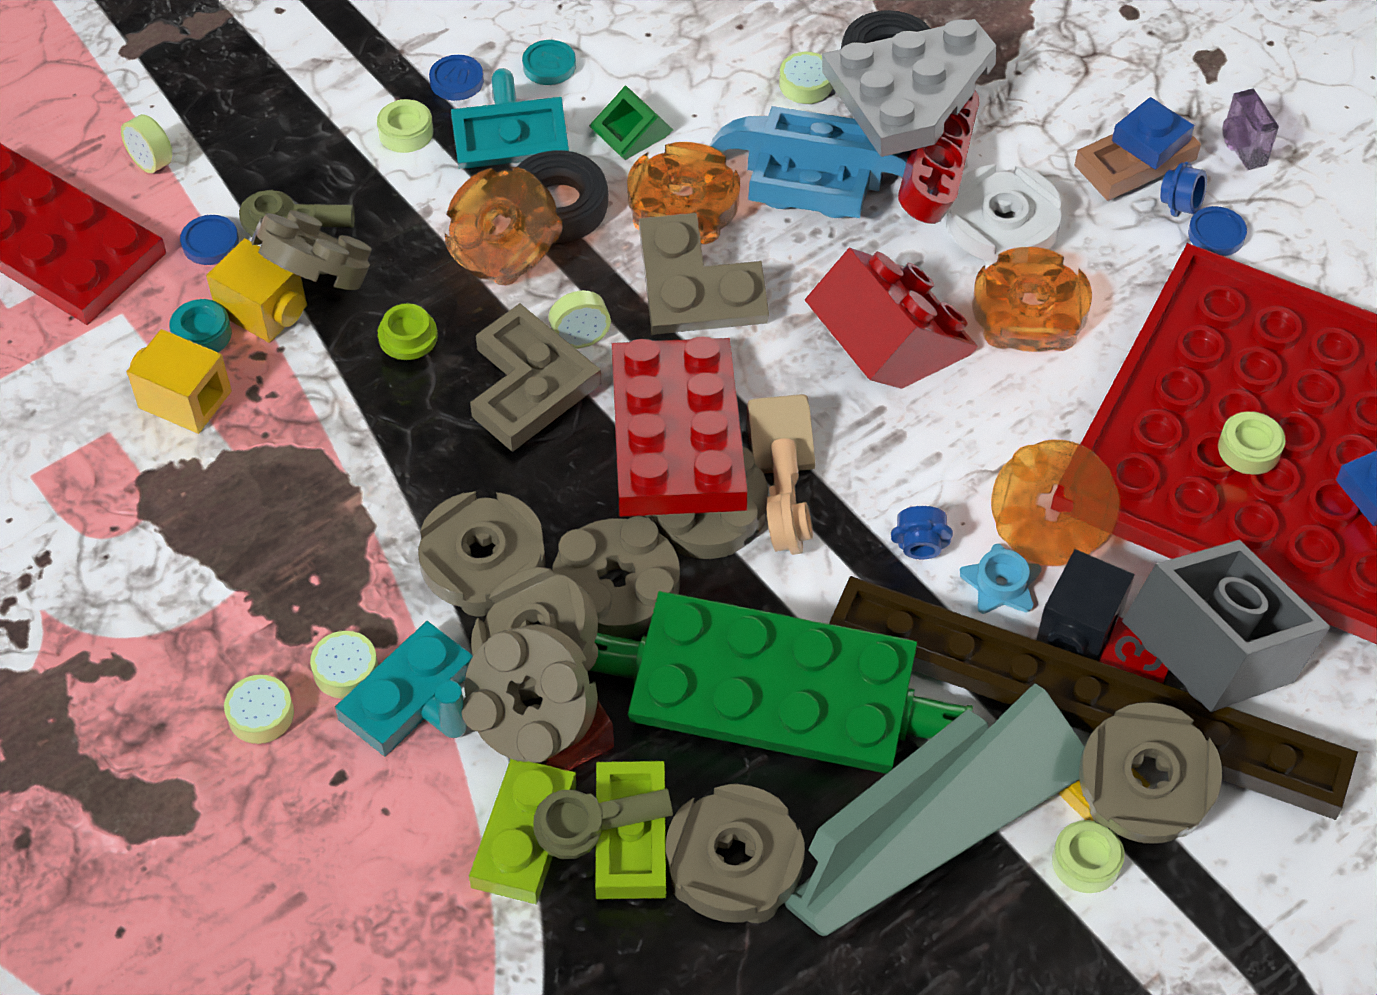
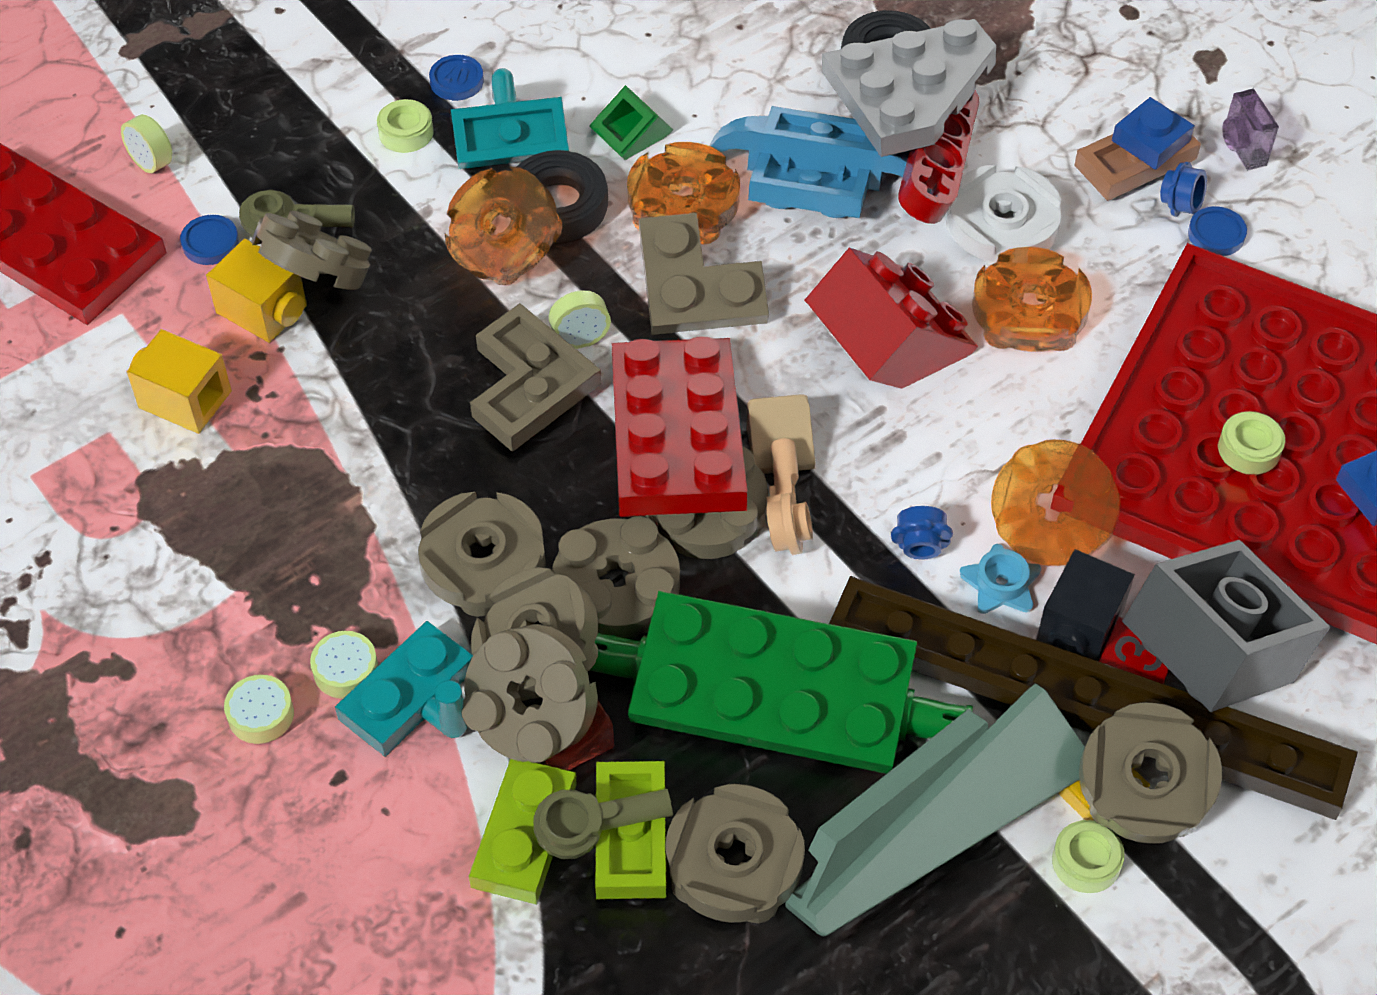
(202, 323): teal tile -> none
(407, 332): lime plate -> none
(549, 62): teal piece -> none
(803, 78): tile -> none

